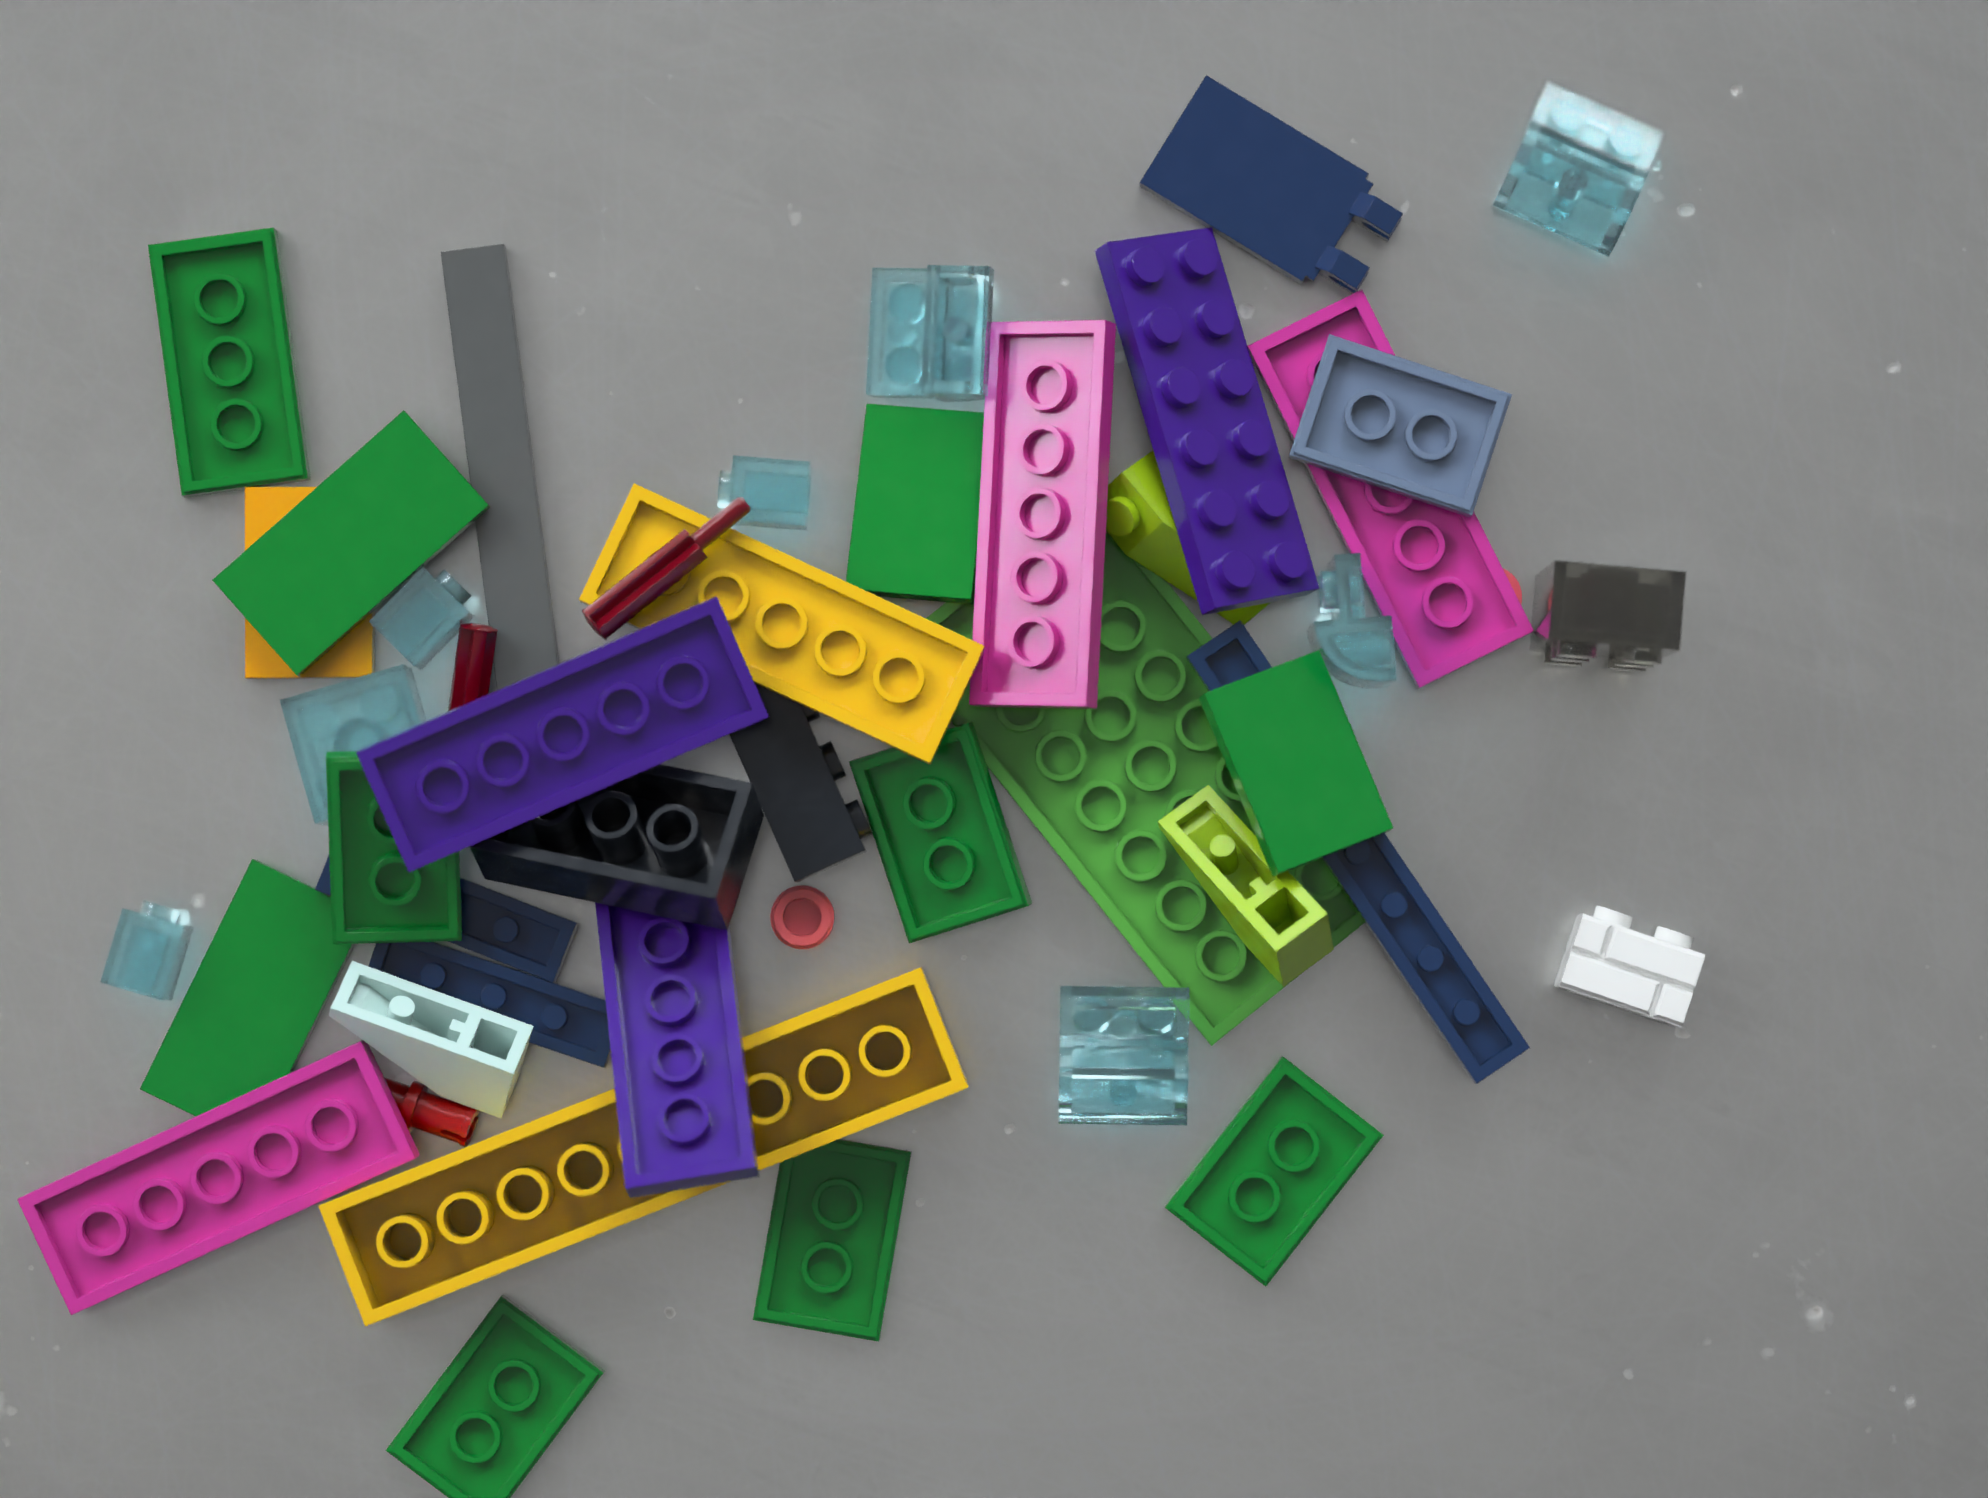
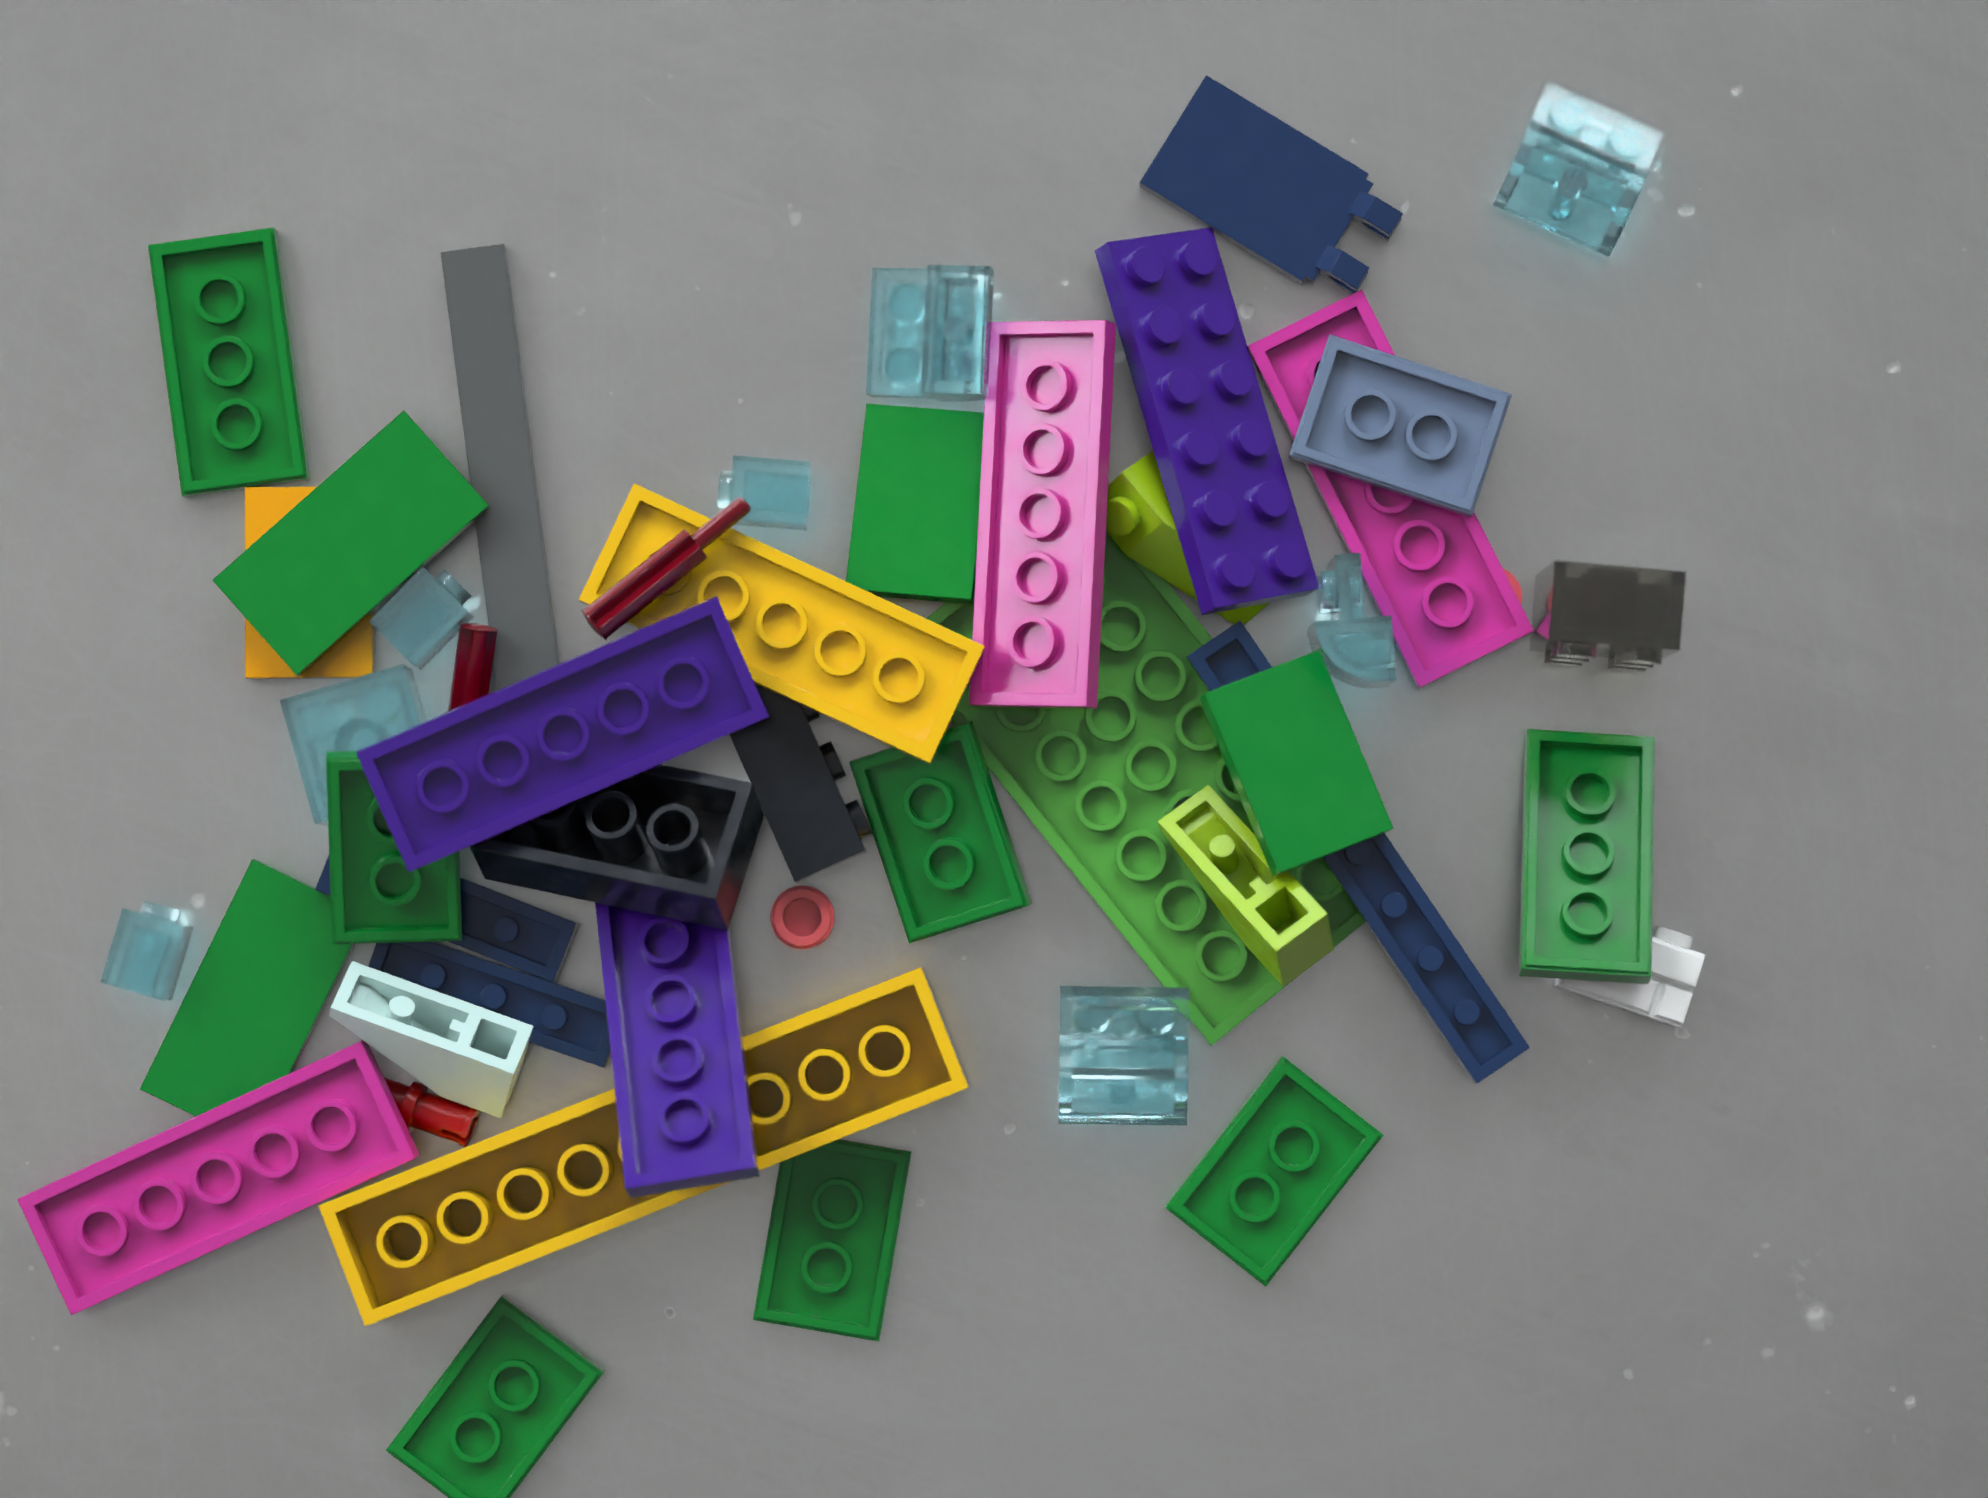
(1587, 856): none -> green tile

